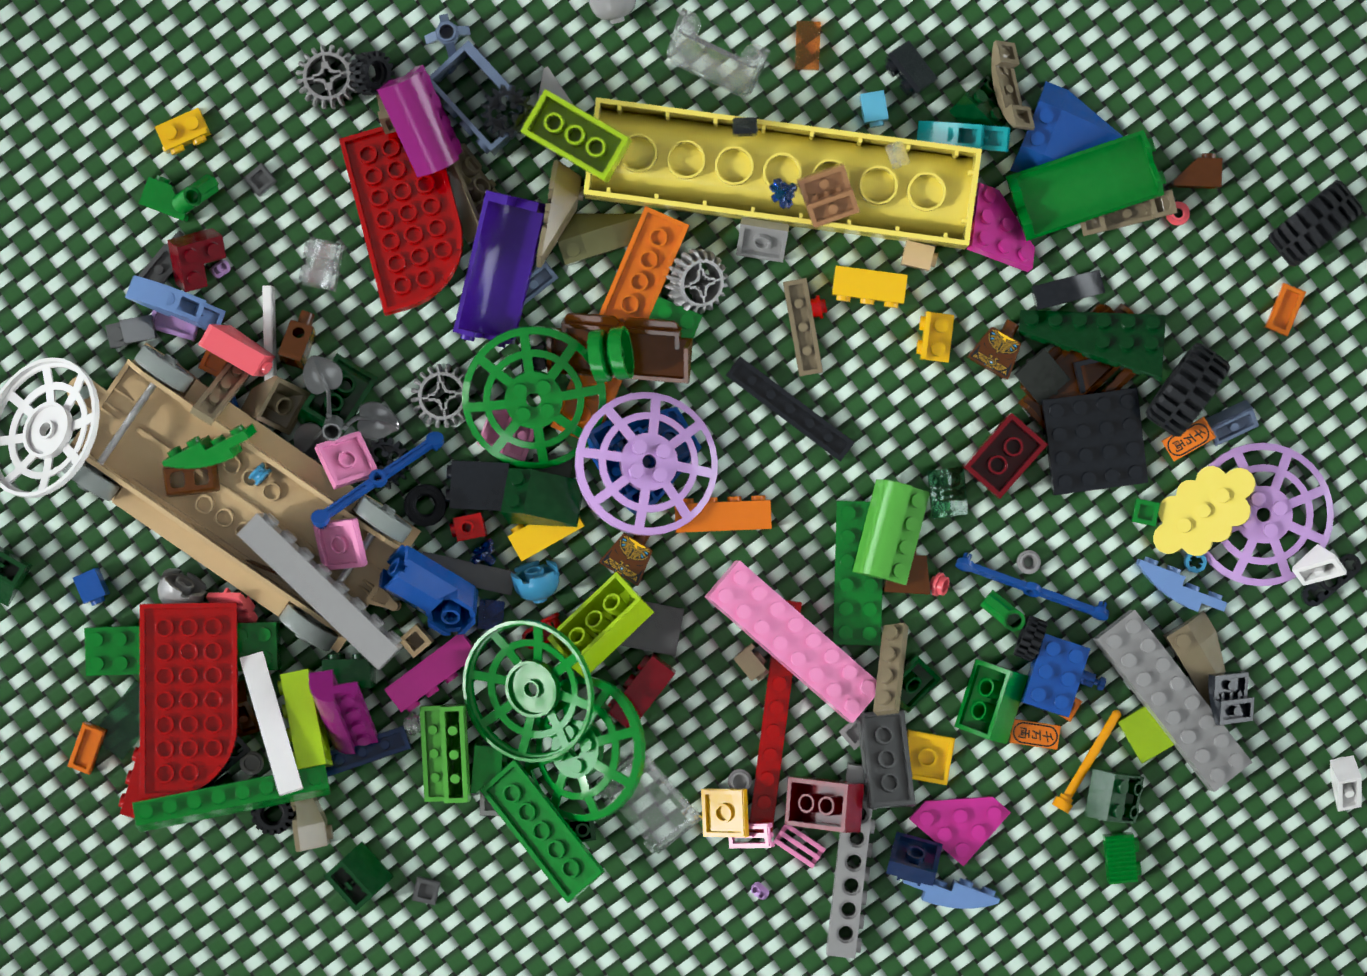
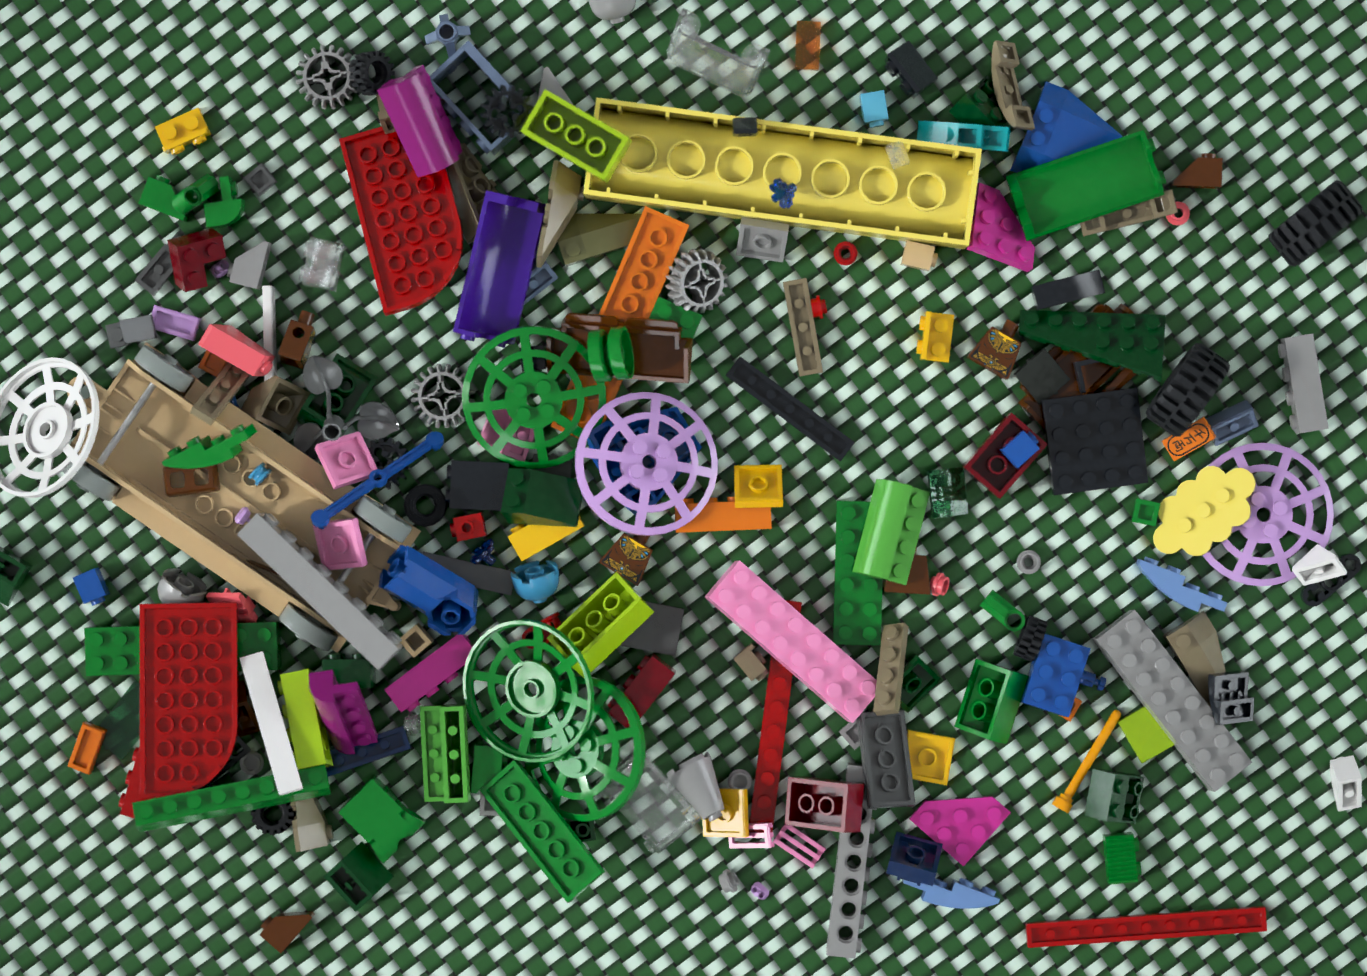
(173, 302): medium blue slope -> none
(228, 210): none -> green brick
(243, 516): none -> lavender rock
(250, 266): none -> light grey slope
(284, 928): none -> reddish brown slope
(380, 818): none -> green piece
(426, 890): dark grey tile -> none
(490, 613): clear blue panel -> none
(699, 786): none -> light grey cone
(728, 881): none -> light grey plate
(758, 486): none -> yellow tile
(828, 195): medium nougat slope -> none
(851, 248): none -> red plate
(869, 286): yellow brick -> none
(1020, 448): none -> blue brick
(1032, 589): blue piece -> none
(1035, 734): orange tile -> none
(1146, 926): none -> red plate
(1192, 568): dark azure bush -> none
(1285, 309): orange tile -> none
(1303, 383): none -> light grey brick

